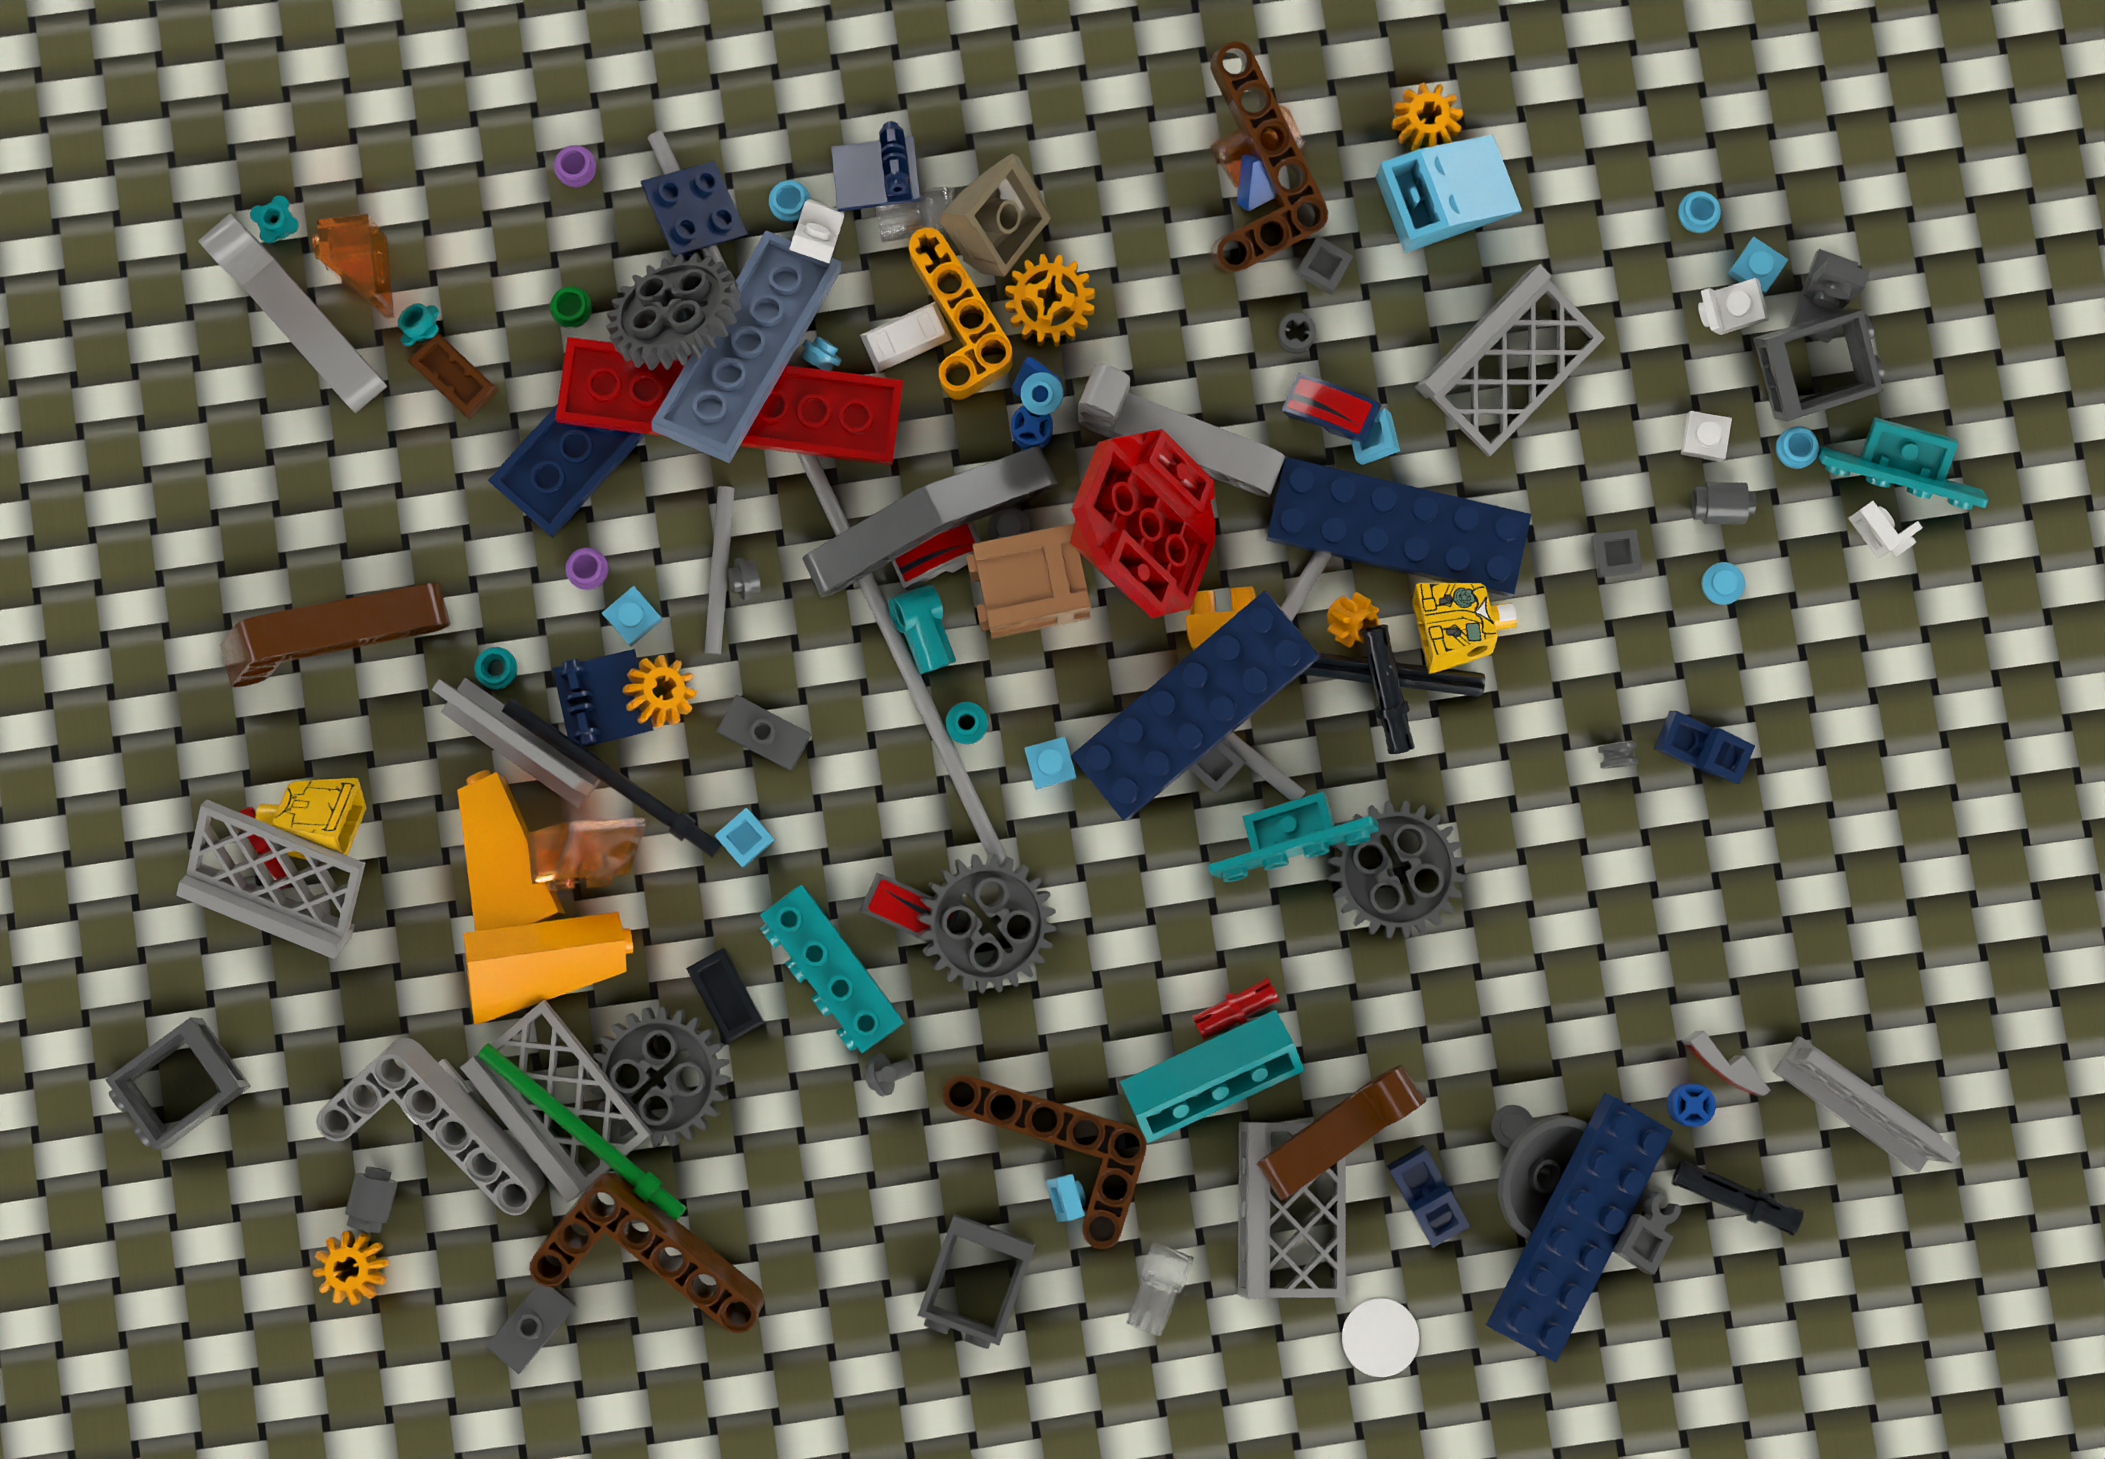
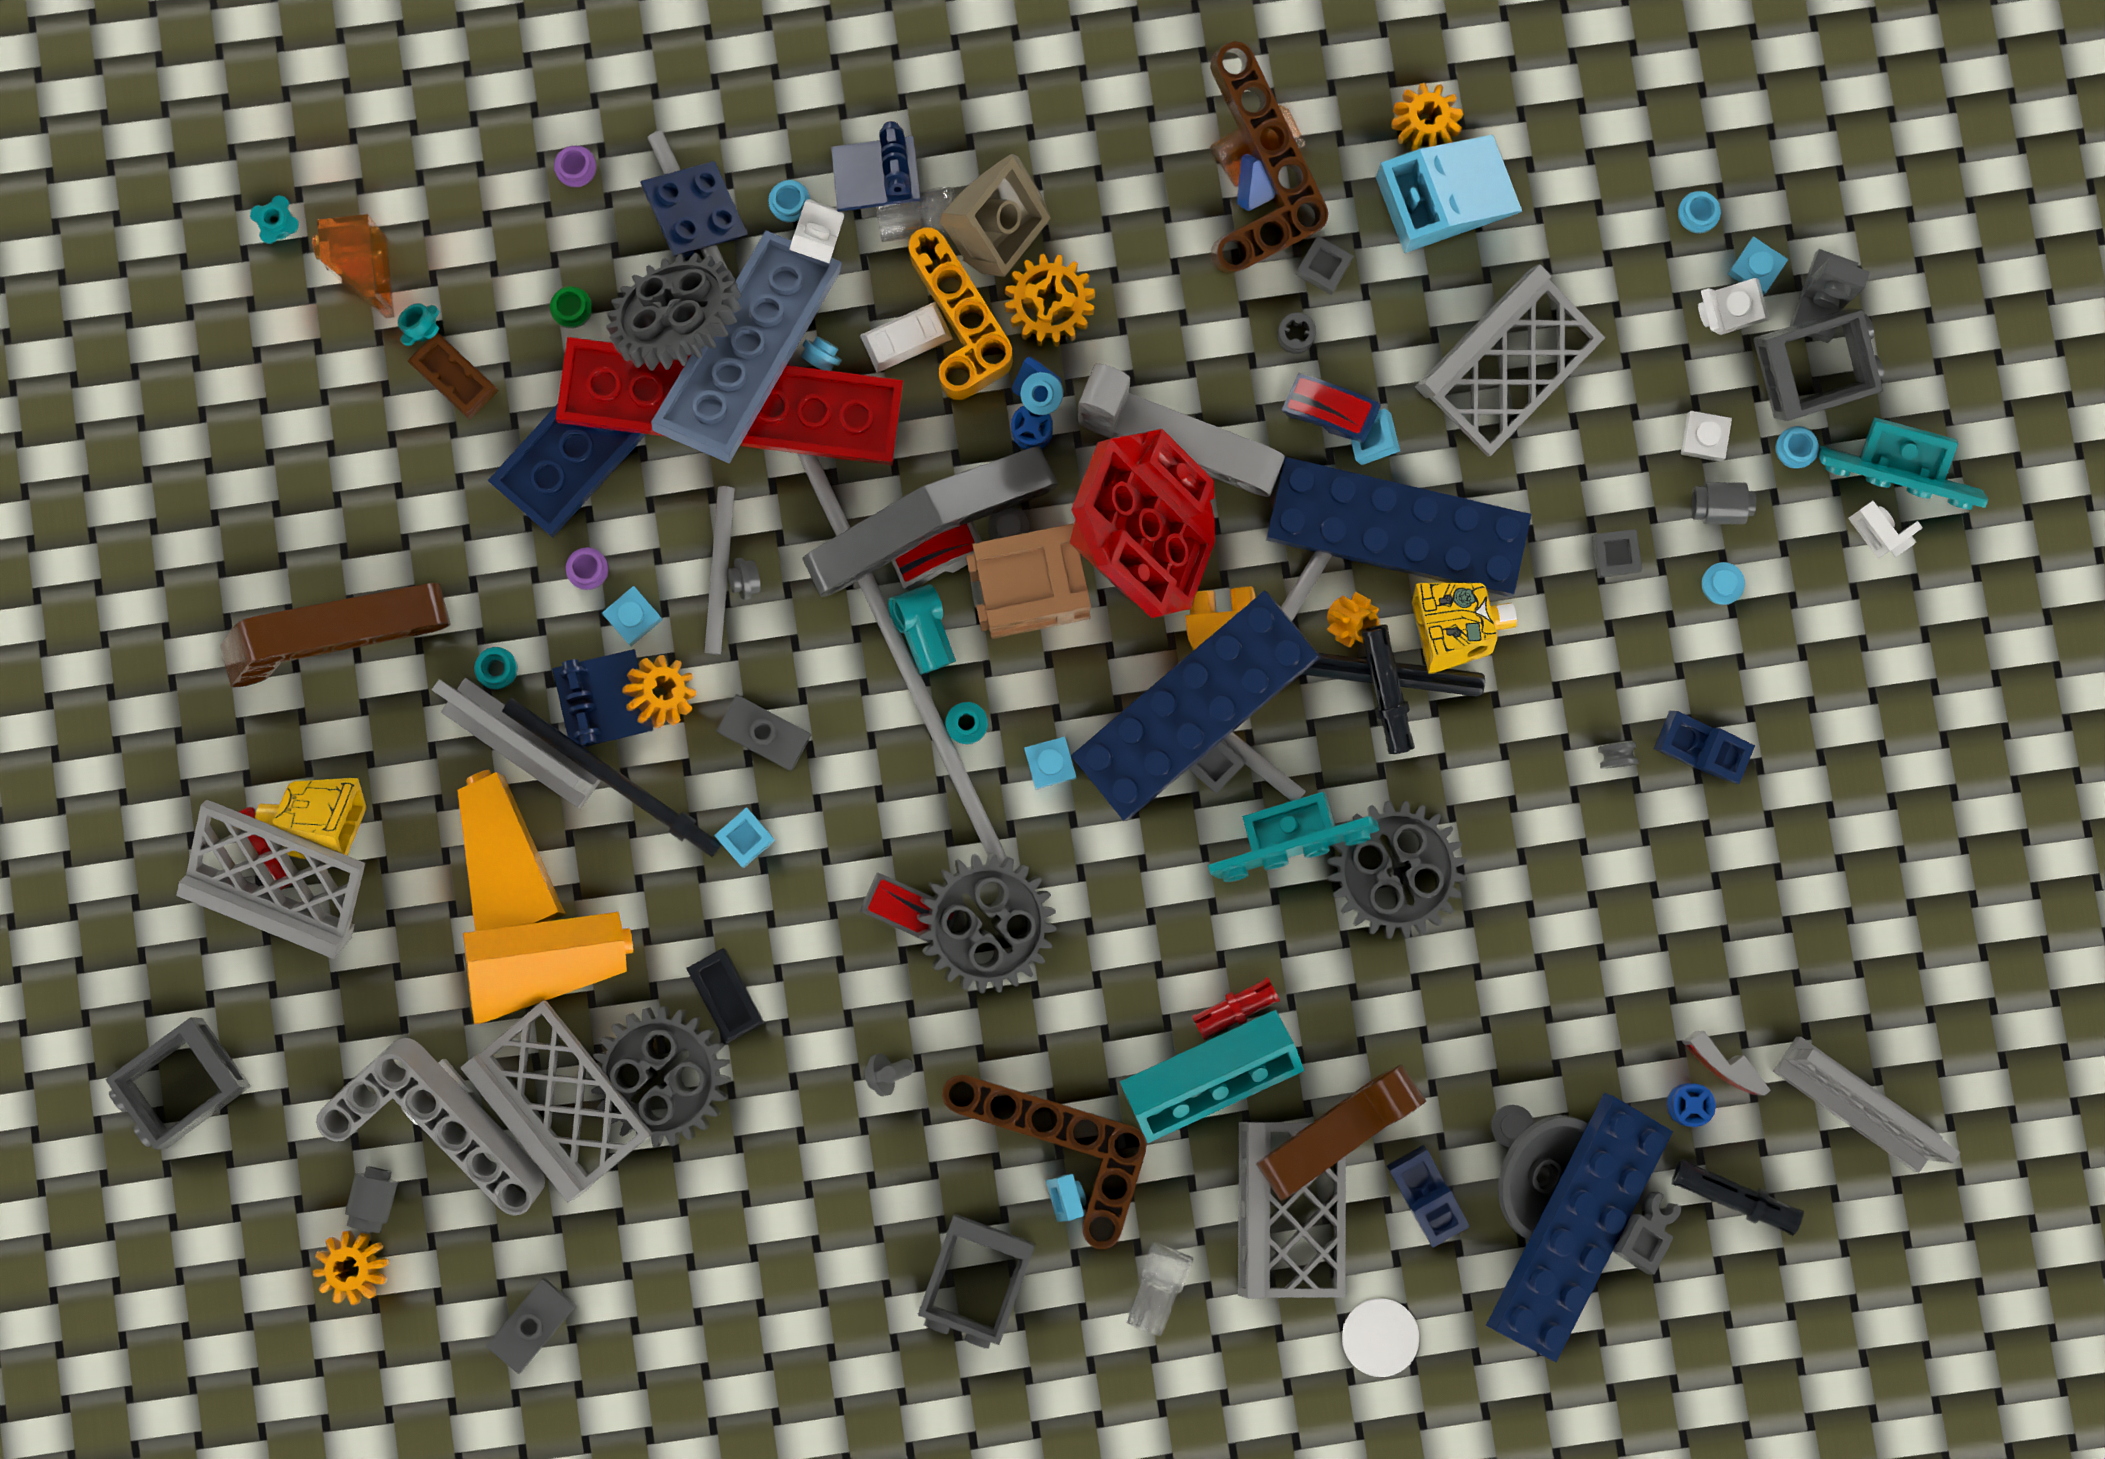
(293, 312): light grey beam -> none
(584, 852): clear orange slope -> none
(646, 1185): green bar -> none
(650, 1250): reddish brown beam -> none
(832, 970): teal brick -> none

